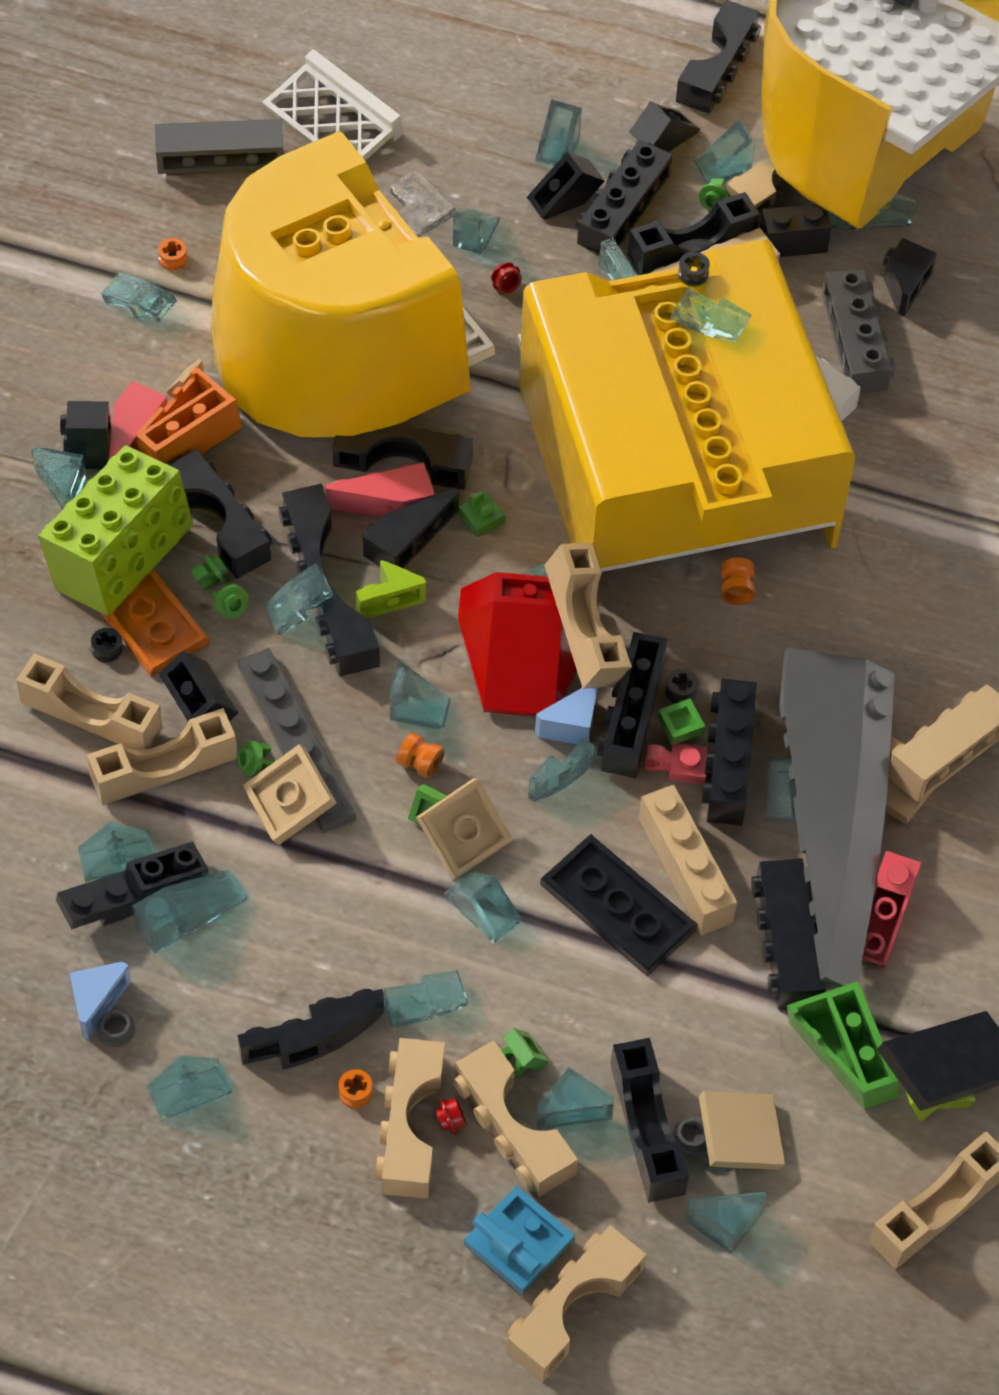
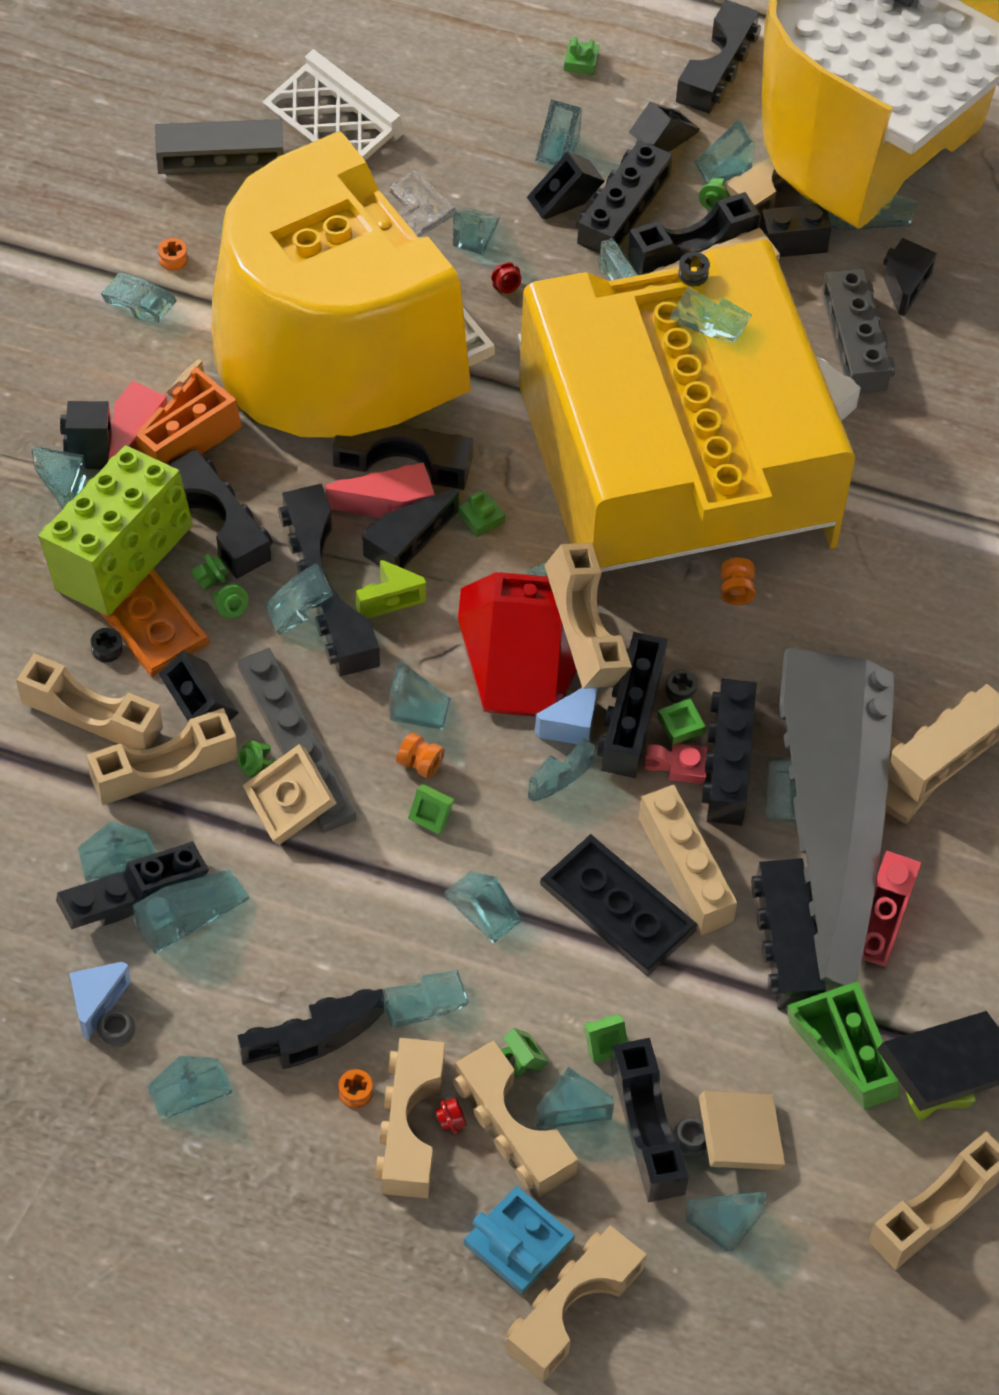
(464, 828): tan tile -> none
(581, 57): none -> bright green tile
(603, 1035): none -> bright green tile

